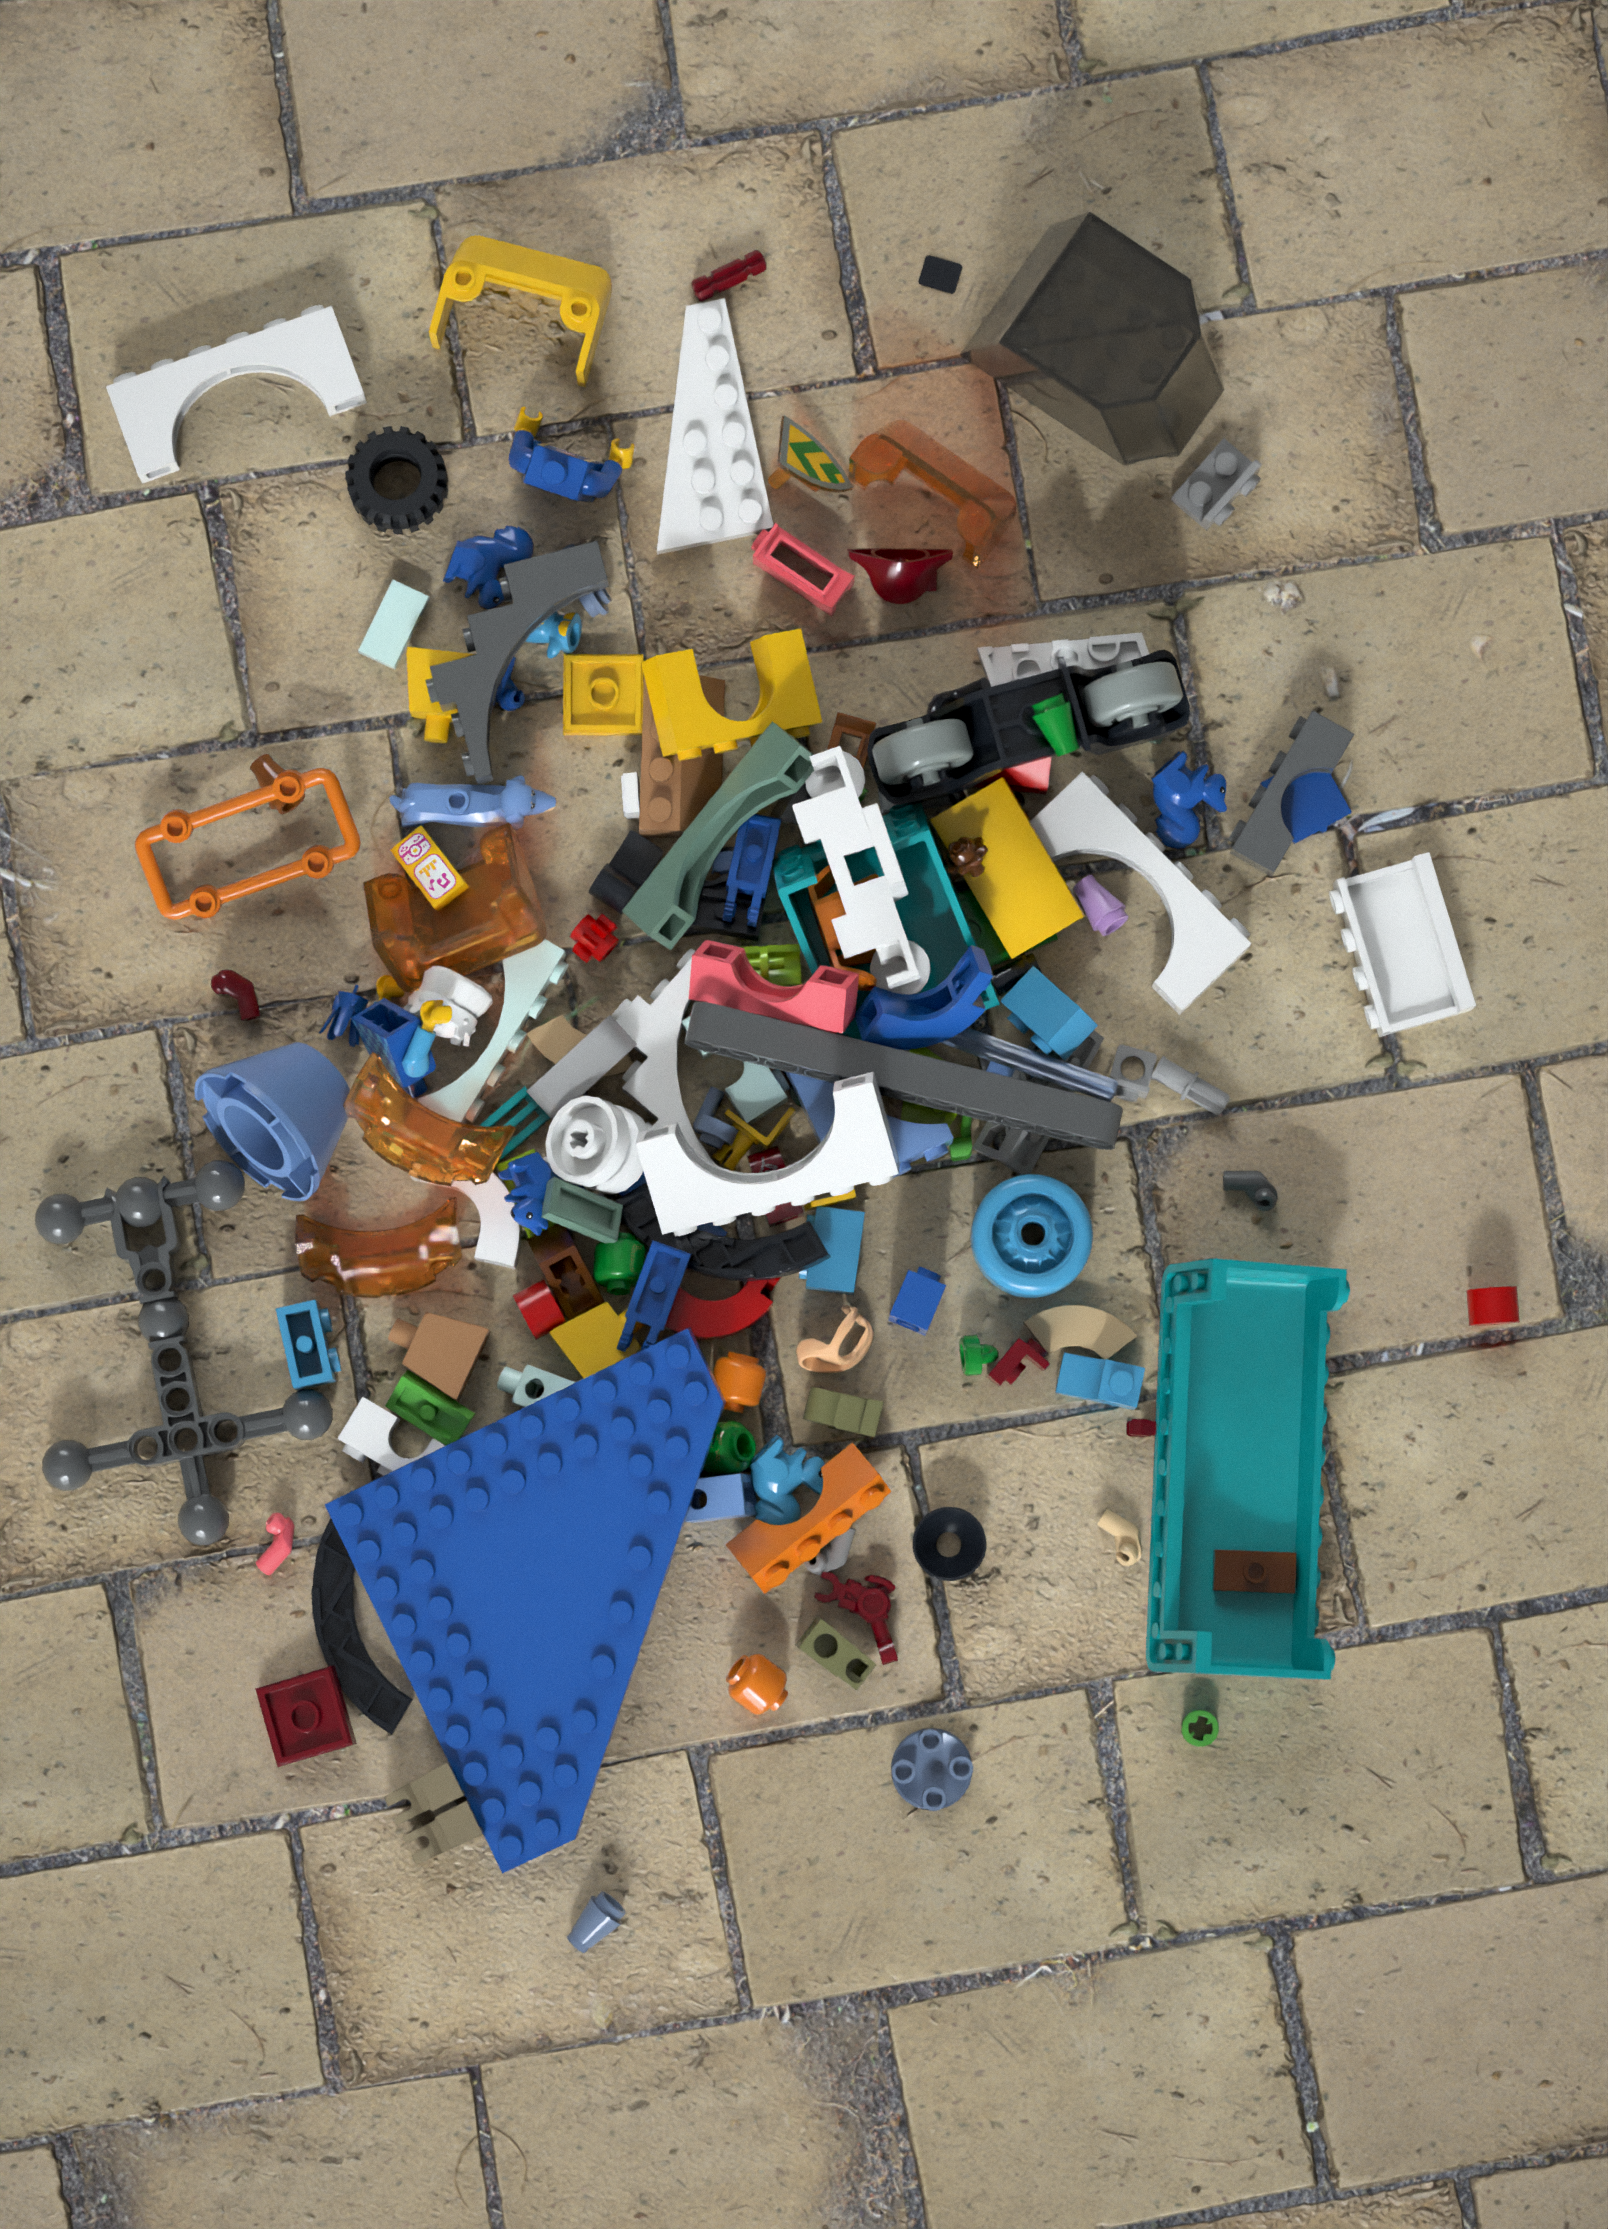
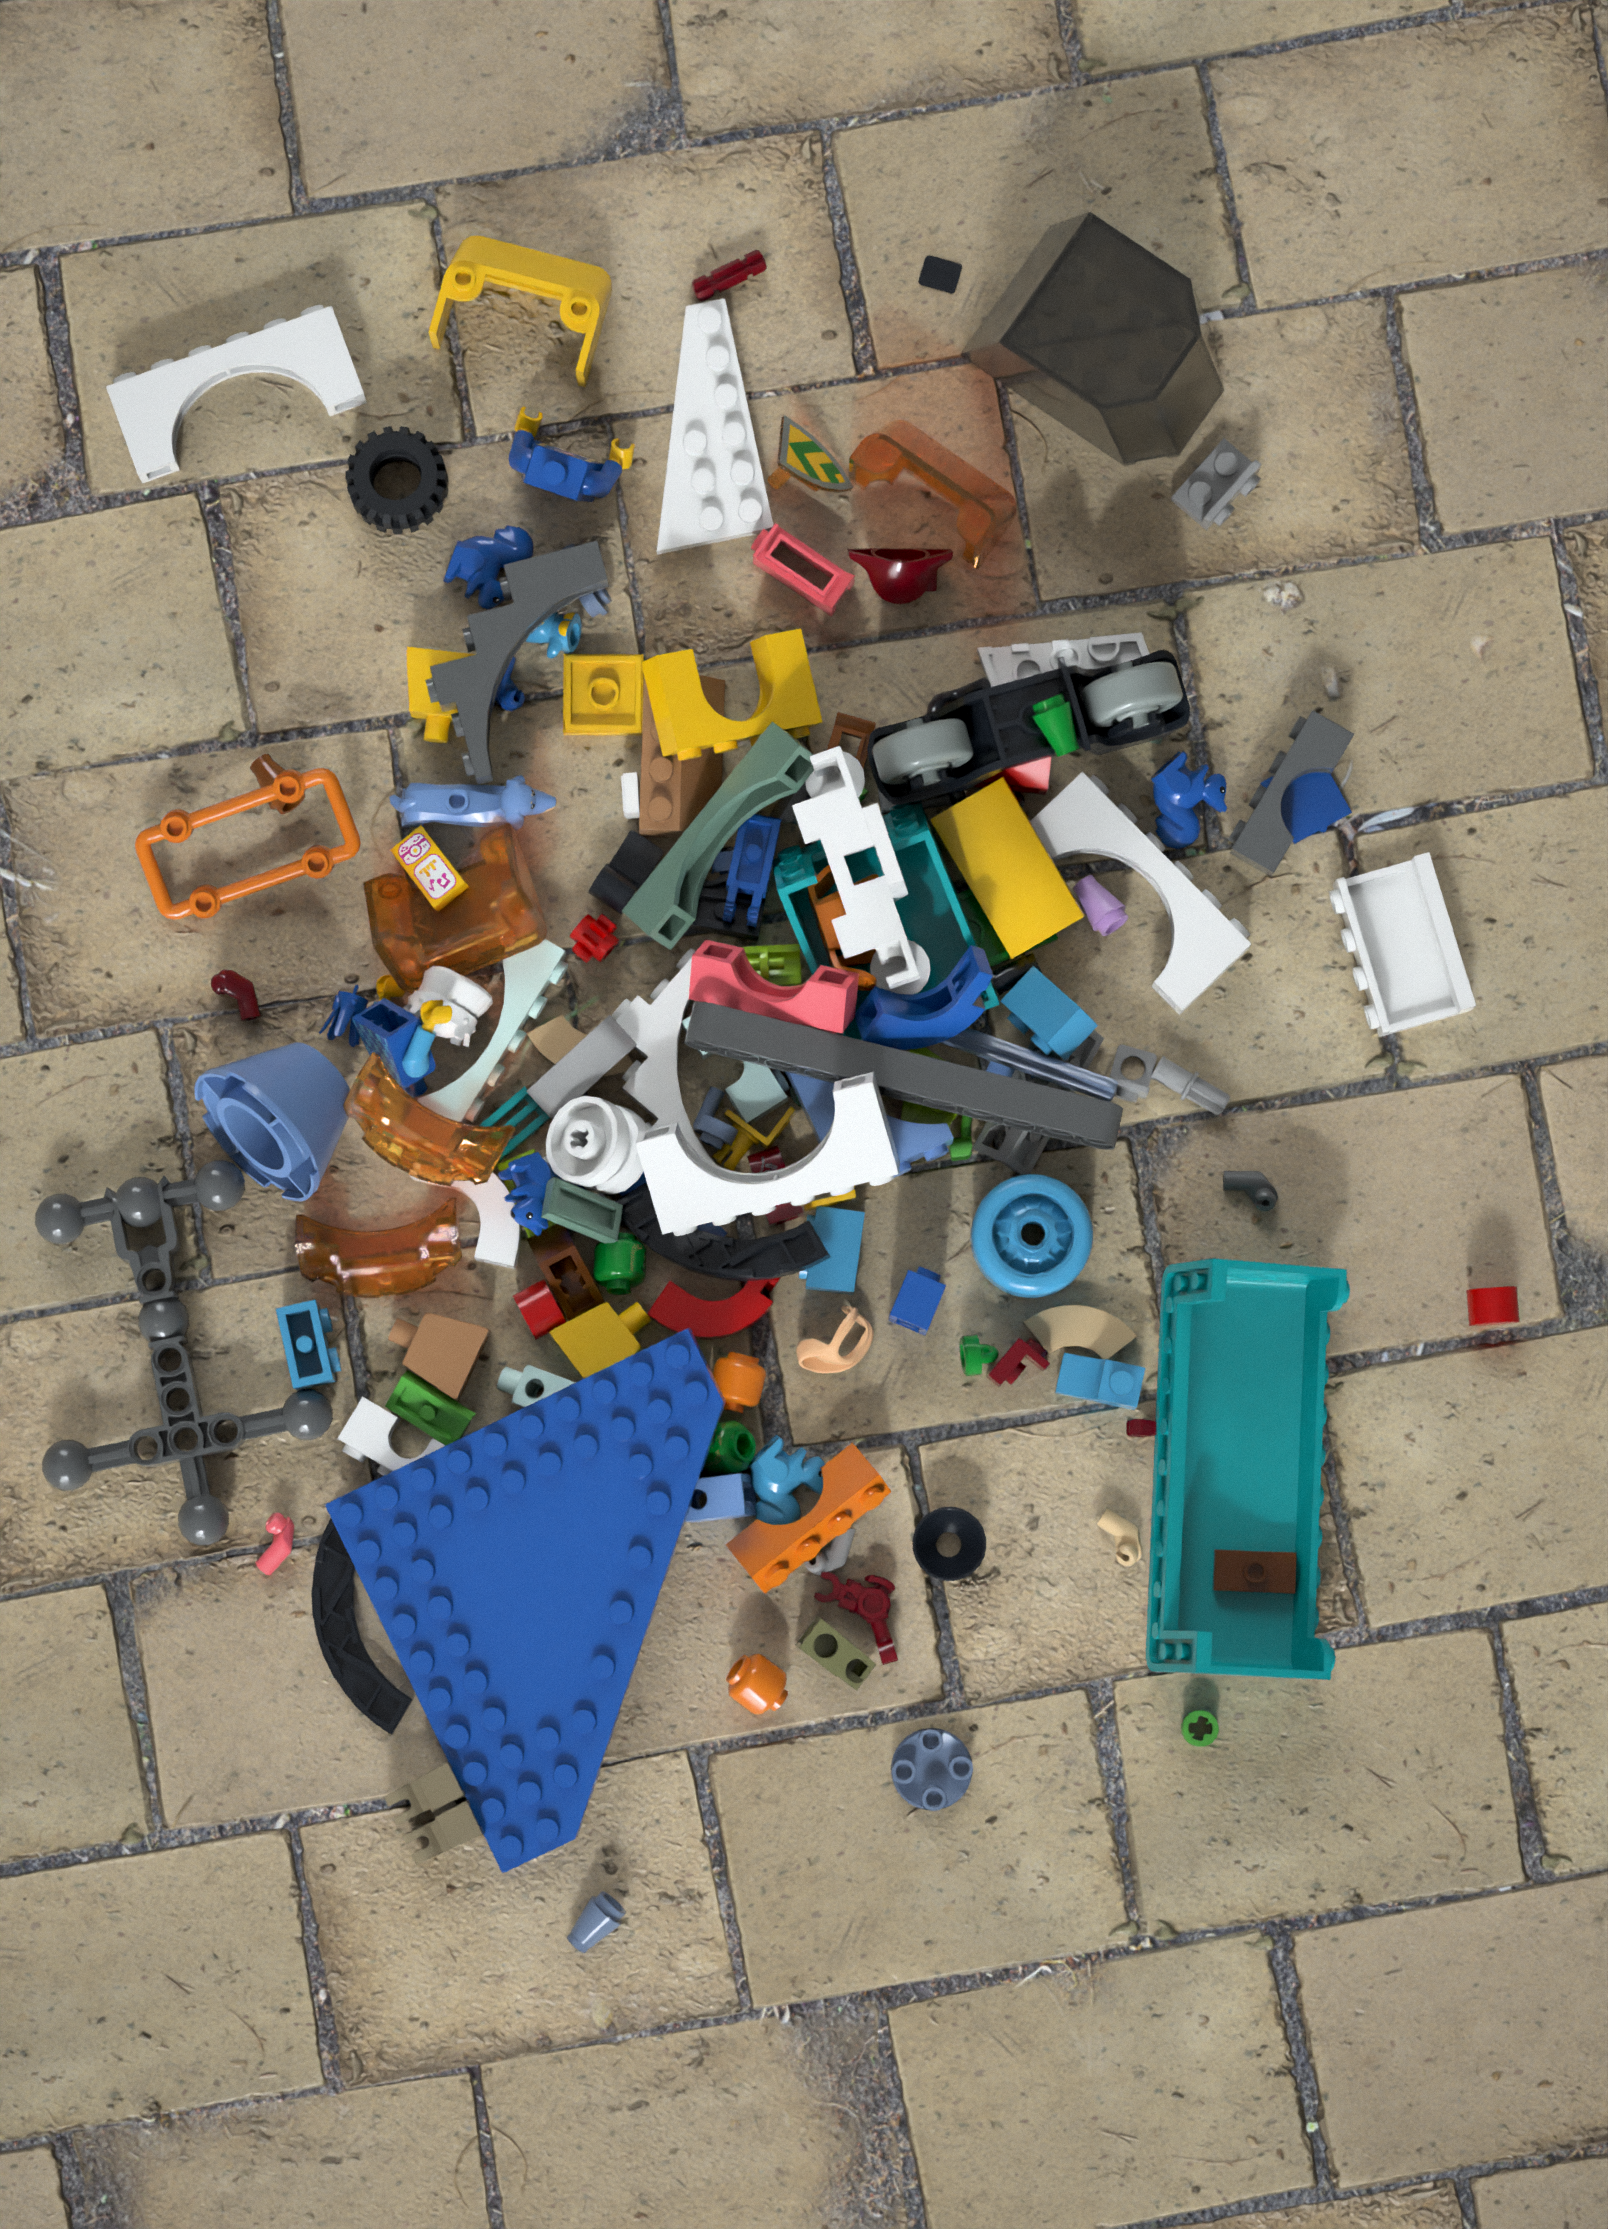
(306, 1716): dark red tile -> none
(393, 624): light aqua tile -> none
(654, 1293): blue hinge -> none
(843, 1412): olive leg -> none
(966, 856): reddish brown plant -> none

